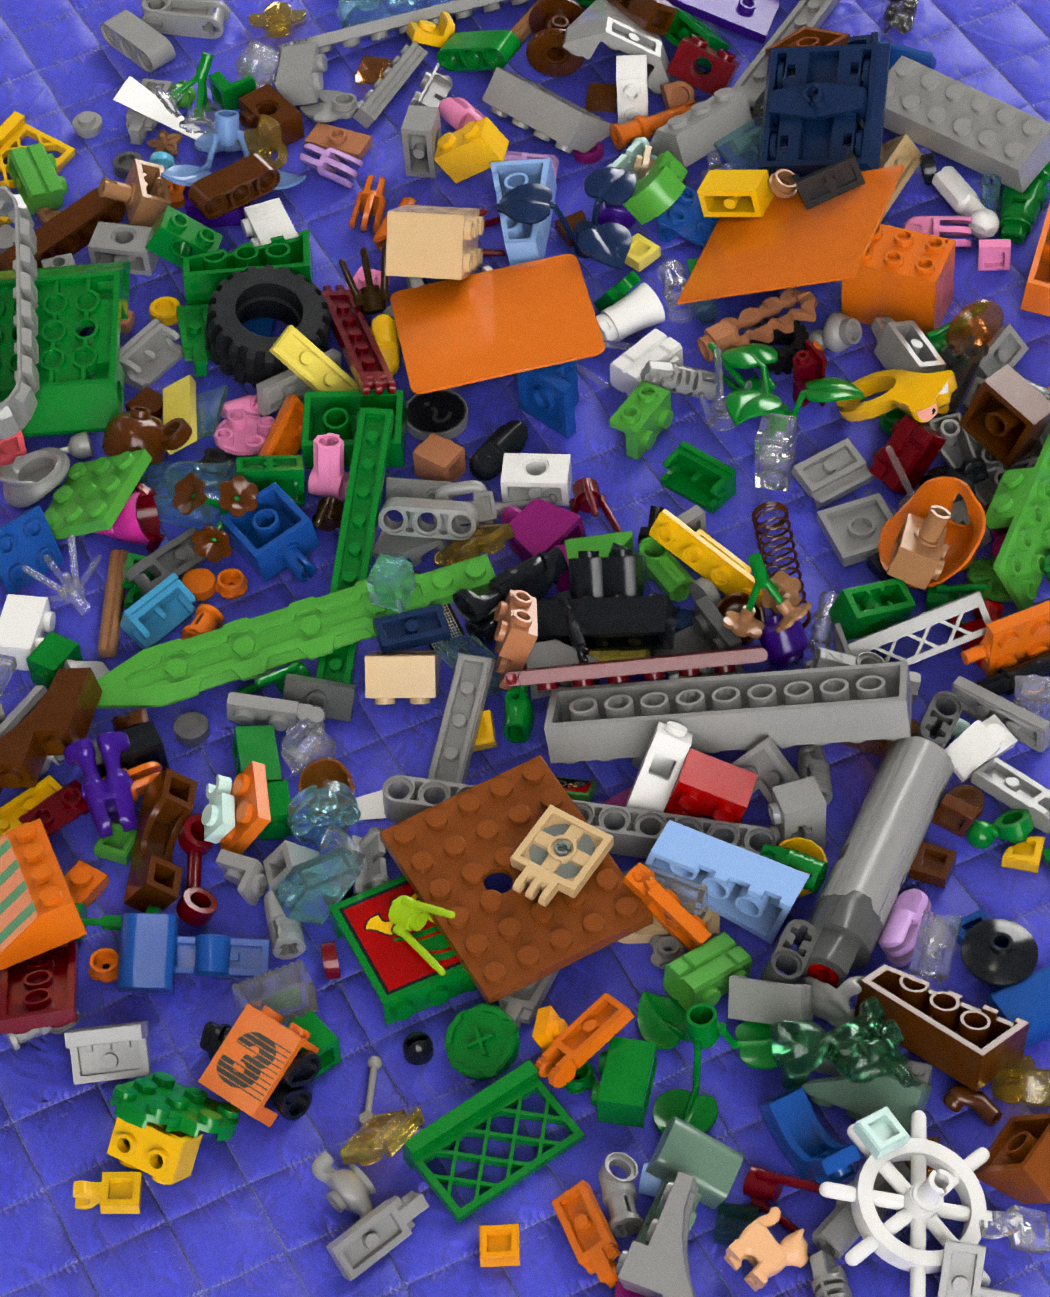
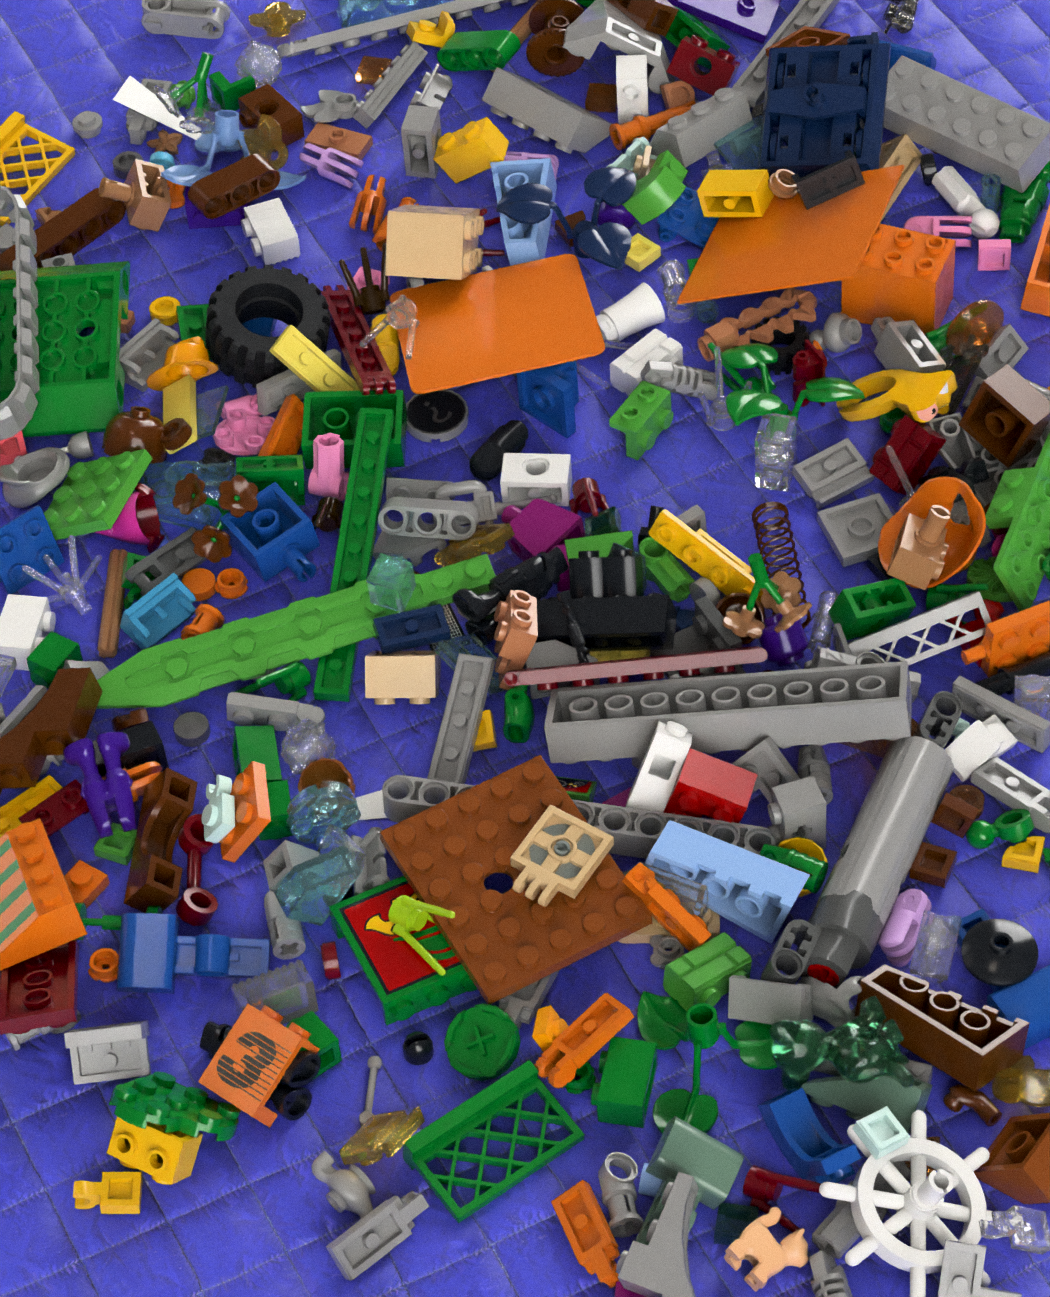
(36, 177): bright green brick -> none
(123, 243): light grey brick -> none
(137, 41): light grey beam -> none
(149, 399): reddish brown tile -> none
(180, 236): green brick -> none
(181, 360): none -> light orange piece
(208, 269): green wedge -> none
(244, 872): light grey bracket -> none
(301, 73): light grey brick -> none
(332, 696): dark grey plate -> none
(400, 316): none -> clear plant
(439, 459): nougat brick -> none
(458, 112): bright pink arm -> none
(499, 1245): light orange tile -> none
(591, 156): magenta tile -> none
(605, 523): none -> clear green plate
(617, 291): green plate -> none
(699, 477): green hinge -> none

